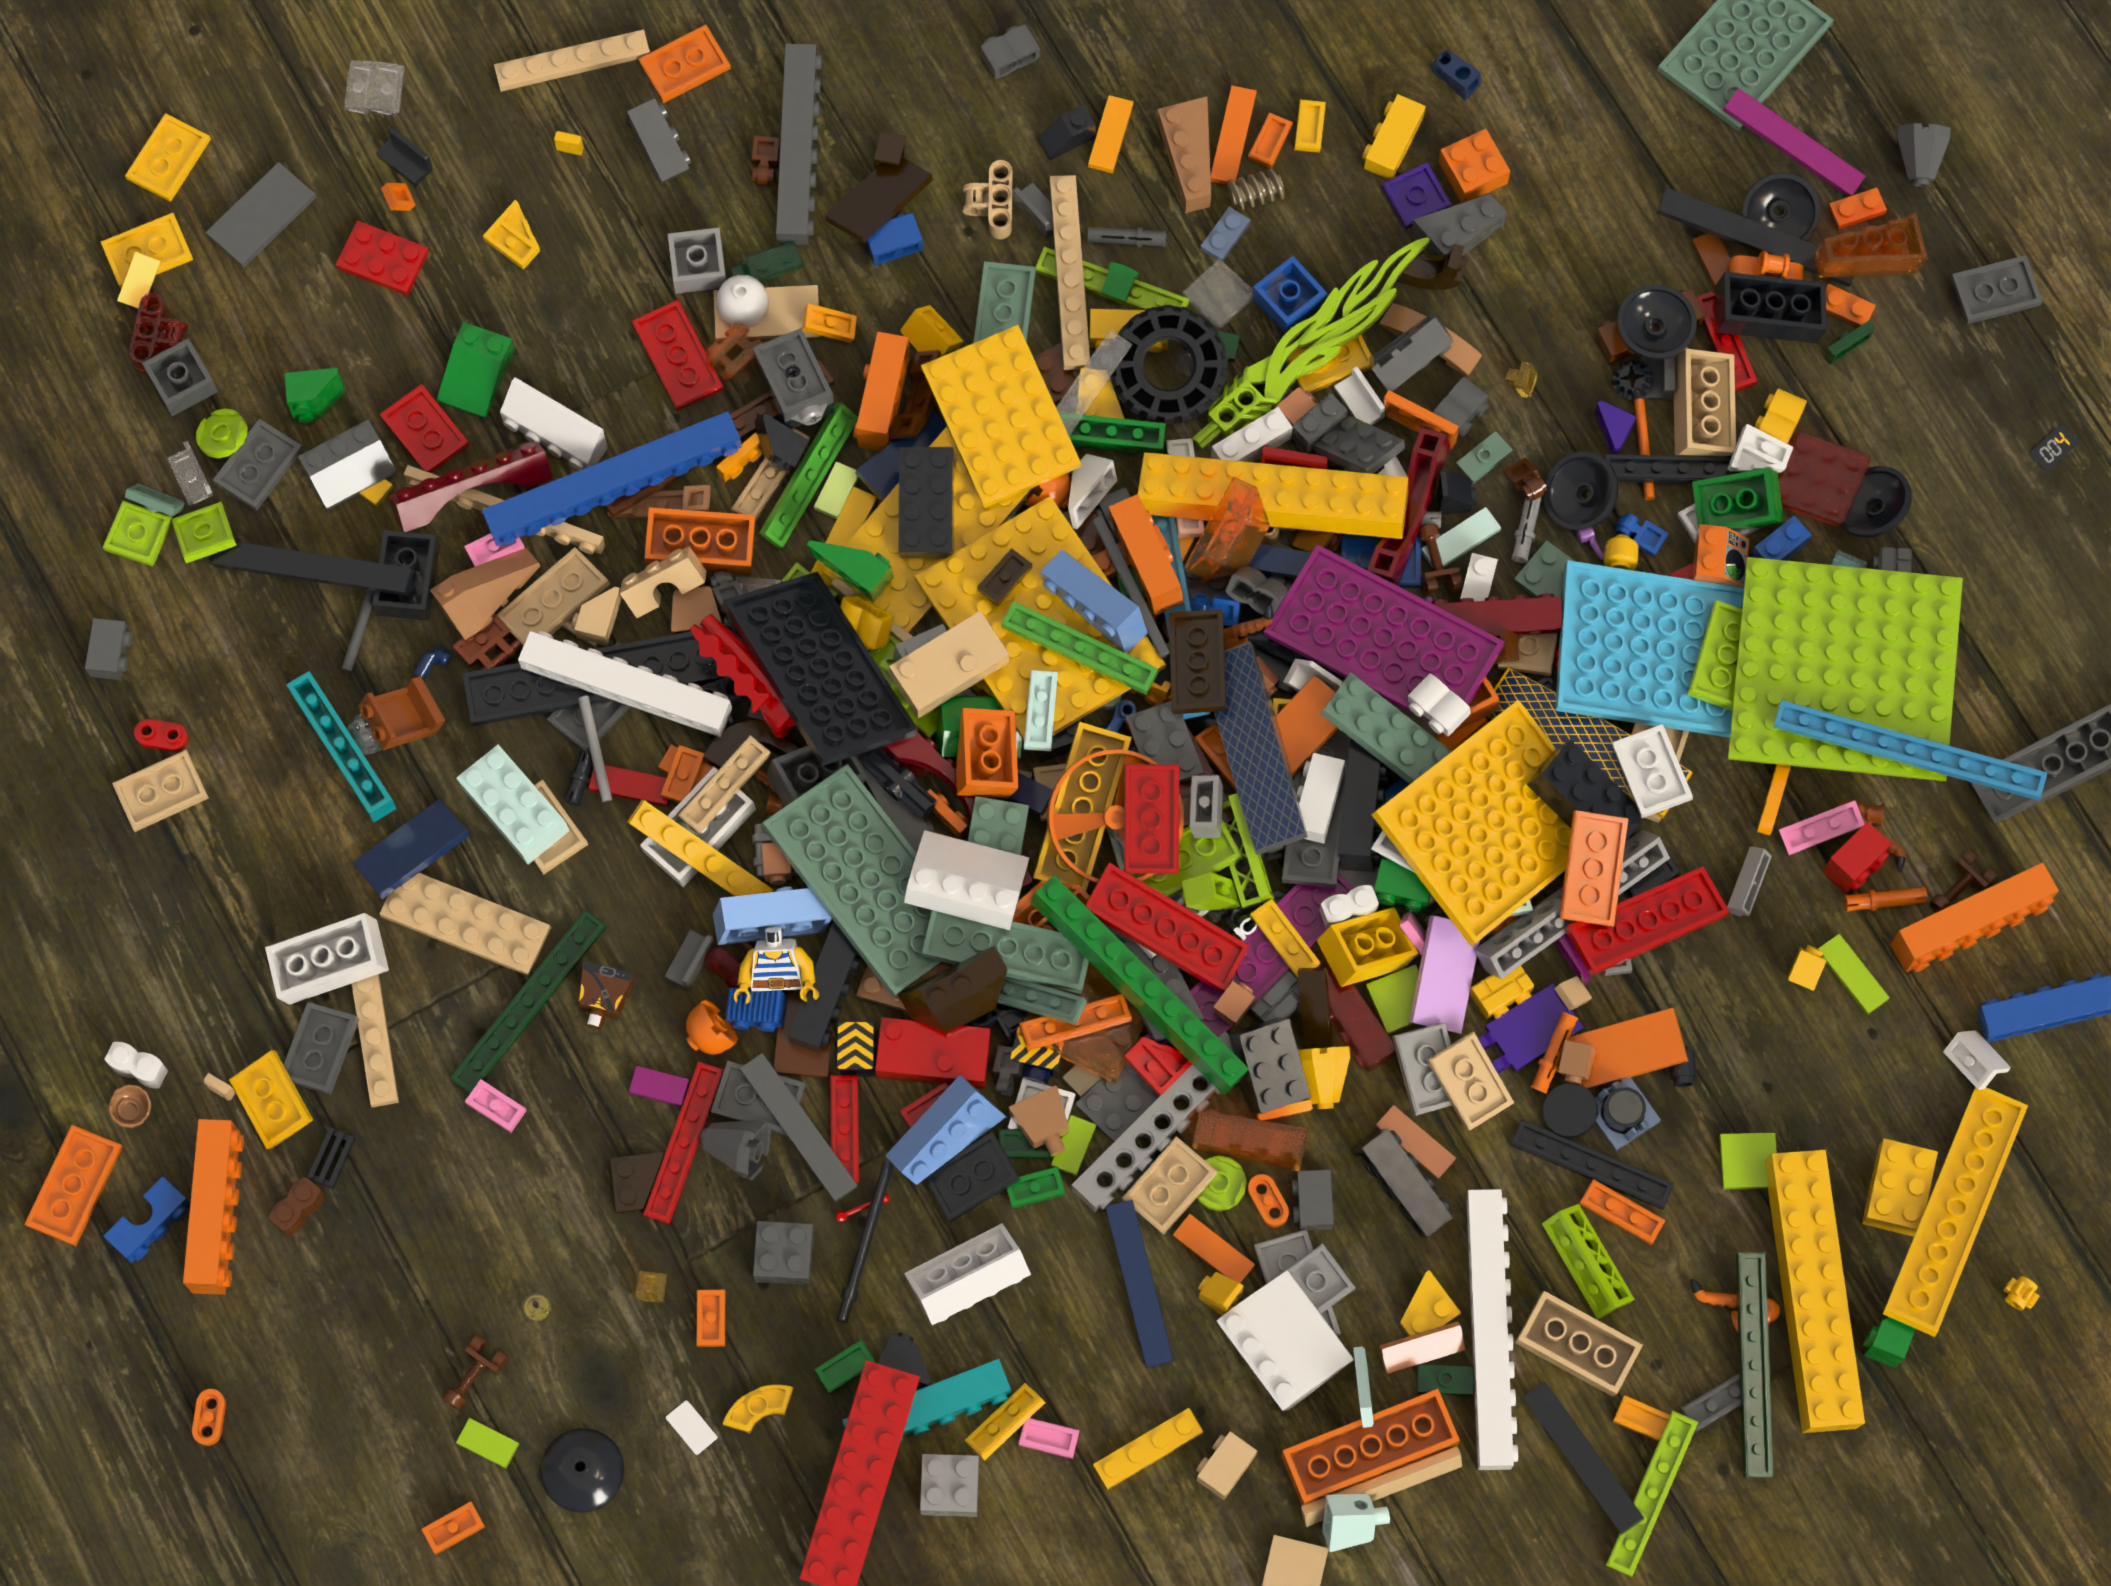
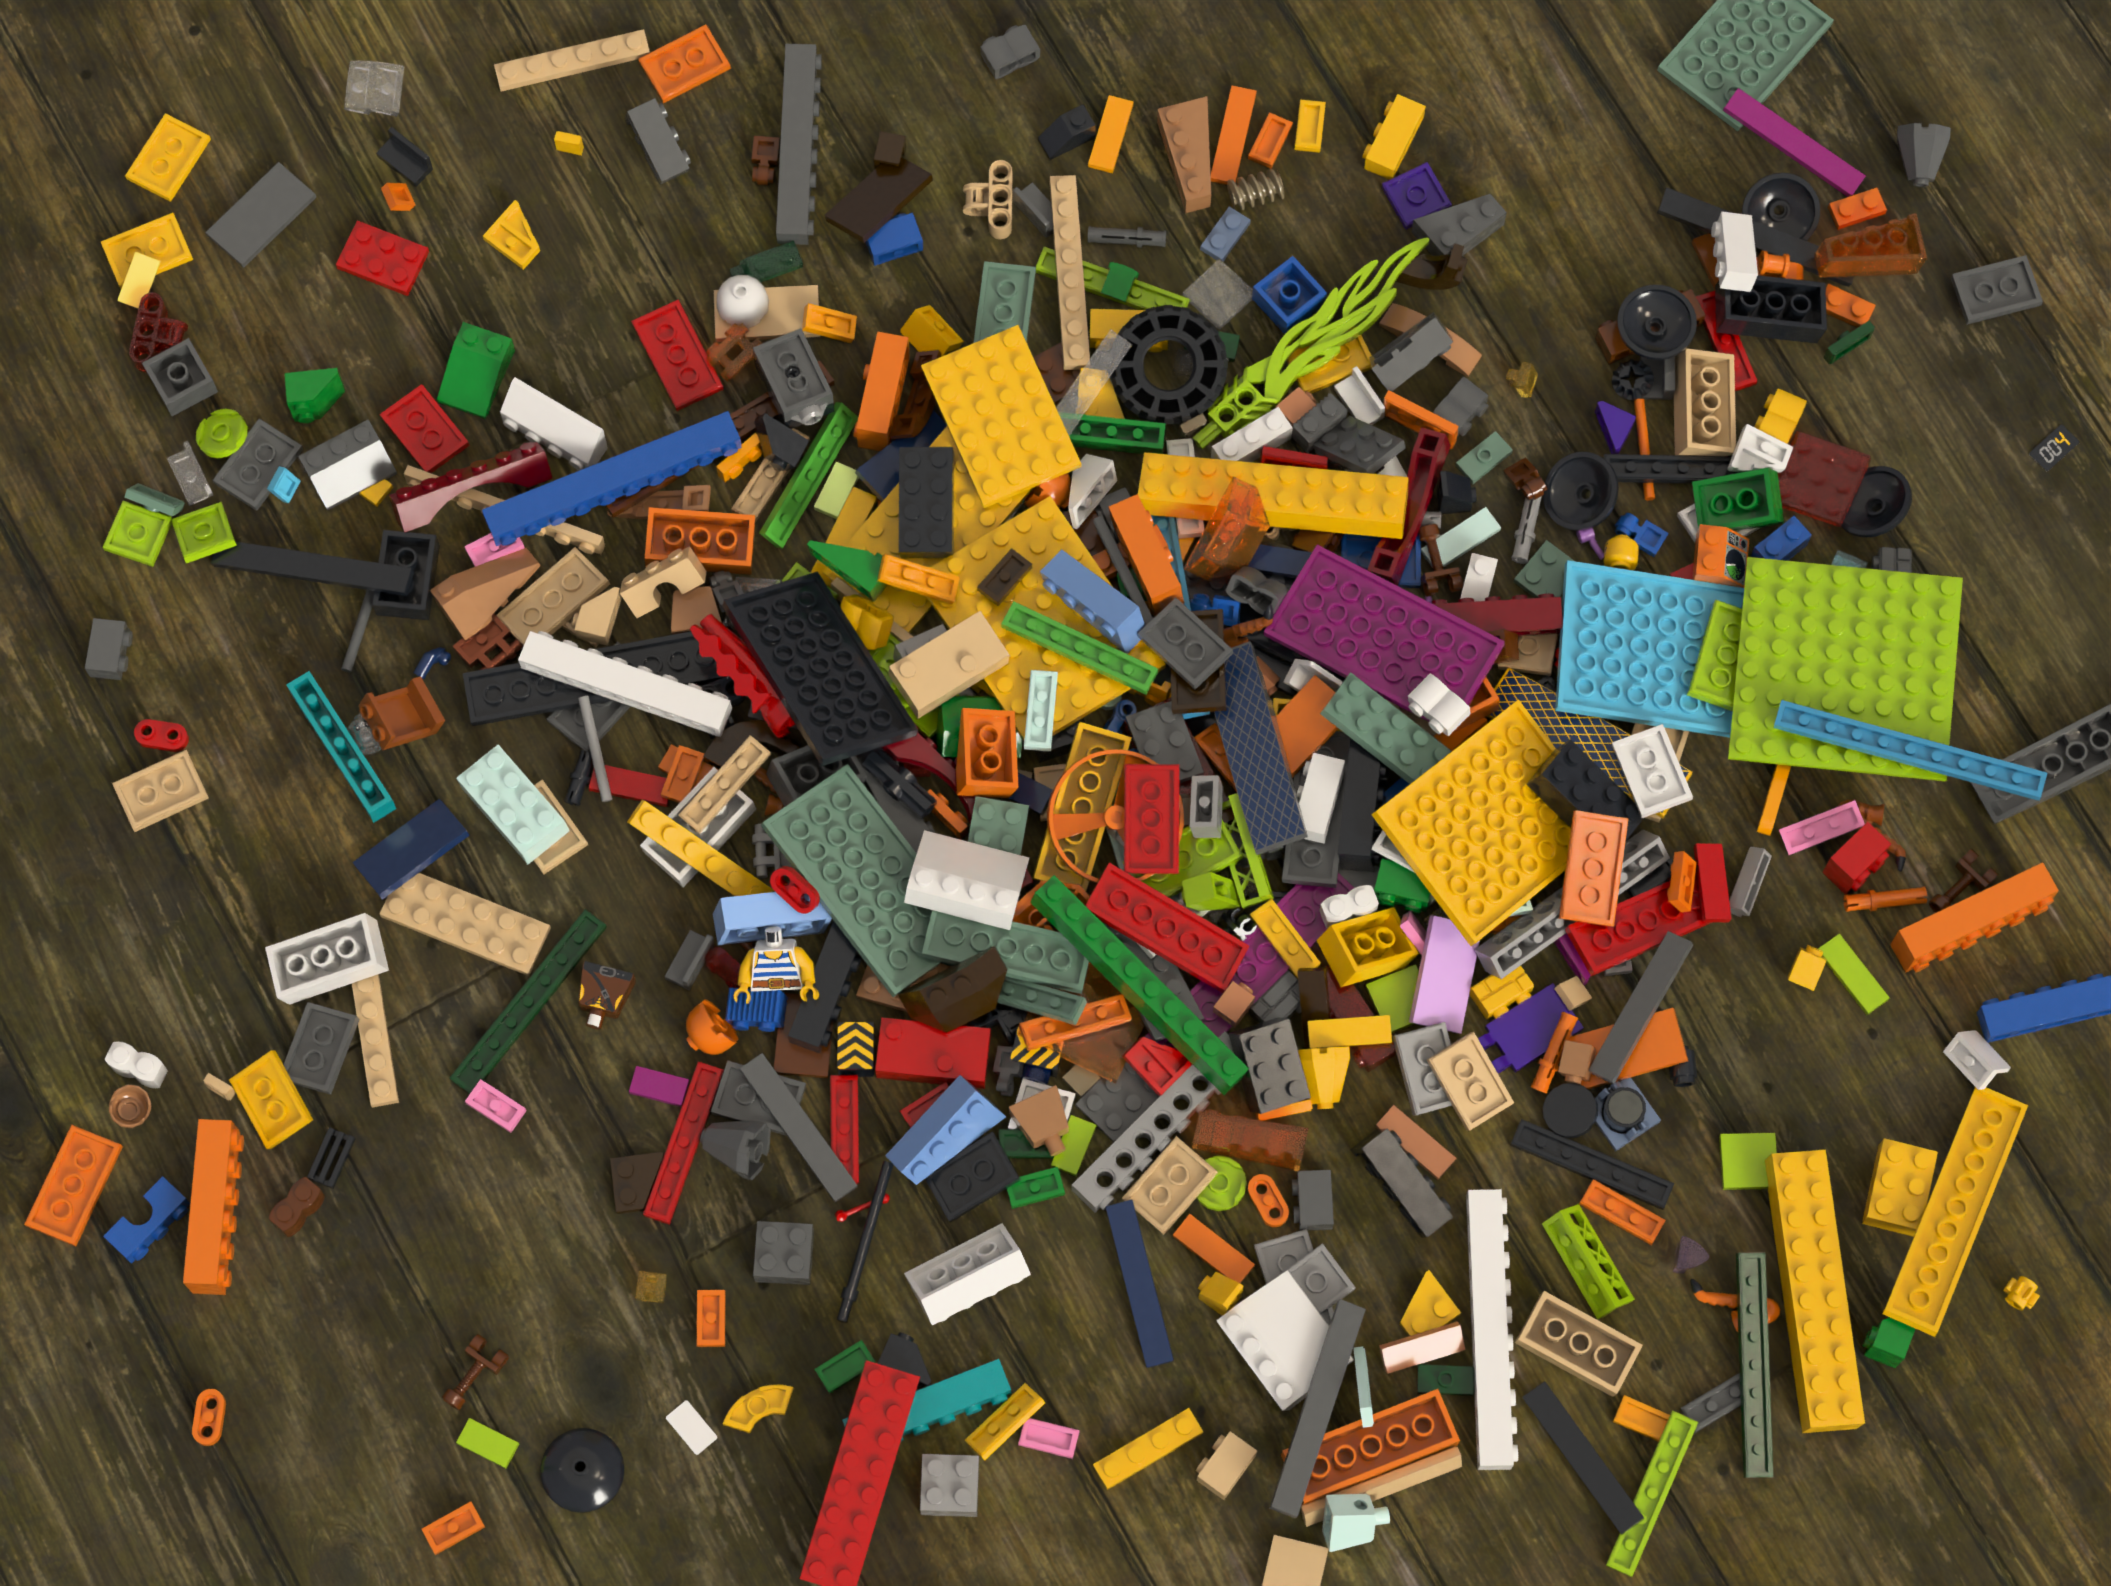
(283, 484): none -> medium azure tile
(536, 1307): clear smoke tile -> none
(697, 260): light grey brick -> none
(775, 865): nougat brick -> none
(794, 891): none -> red plate
(918, 578): none -> light orange tile
(1185, 643): none -> dark grey plate
(1192, 426): none -> dark tan tile
(1317, 1409): none -> dark grey tile
(1349, 1032): none -> yellow tile
(1457, 73): dark blue leg -> none
(1474, 166): orange brick -> none
(1640, 1007): none -> dark grey tile
(1682, 881): none -> orange plate
(1688, 1255): none -> tile
(1712, 882): none -> red tile
(1735, 251): none -> white brick

